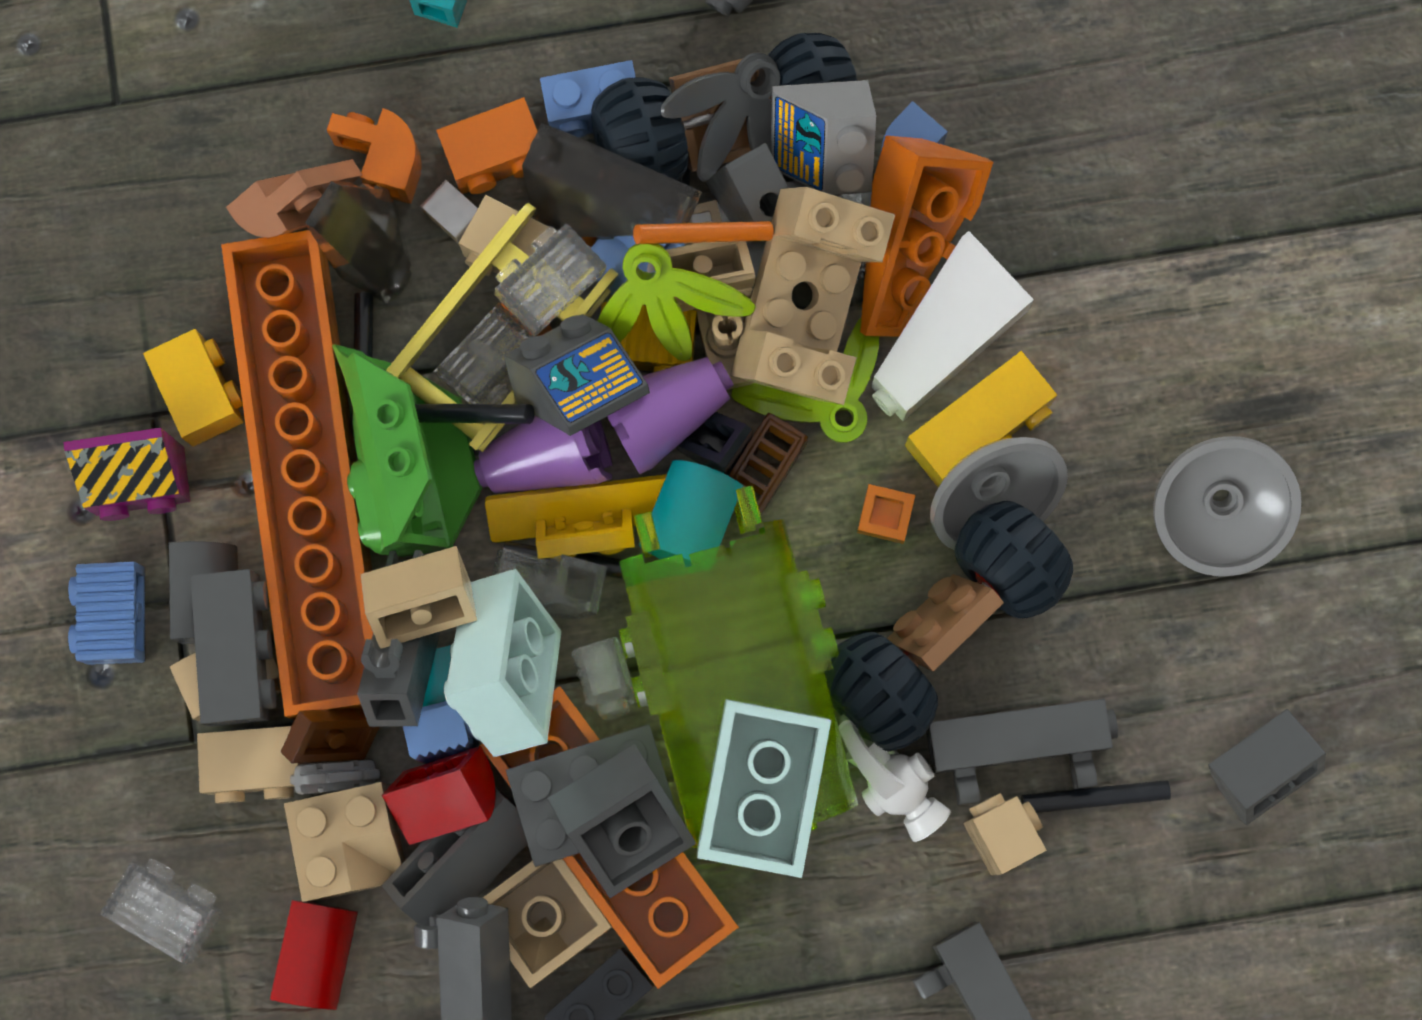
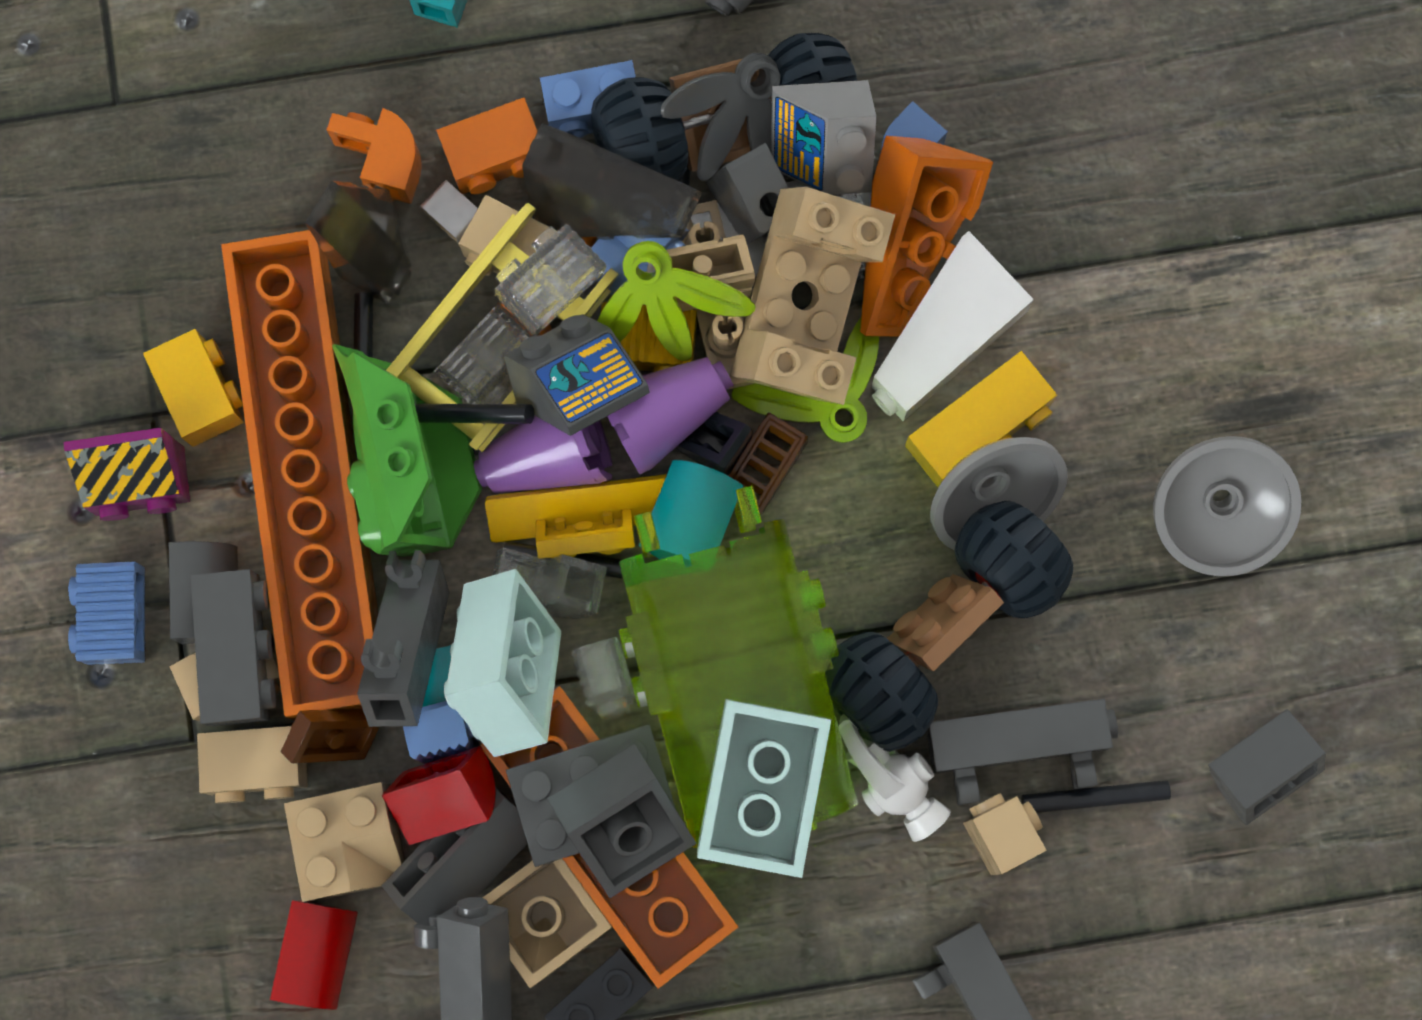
(163, 910): clear brick -> none
(286, 201): nougat brick -> none
(333, 776): light grey axle -> none
(418, 597): tan brick -> none
(703, 232): orange bar -> none
(886, 513): orange plate -> none

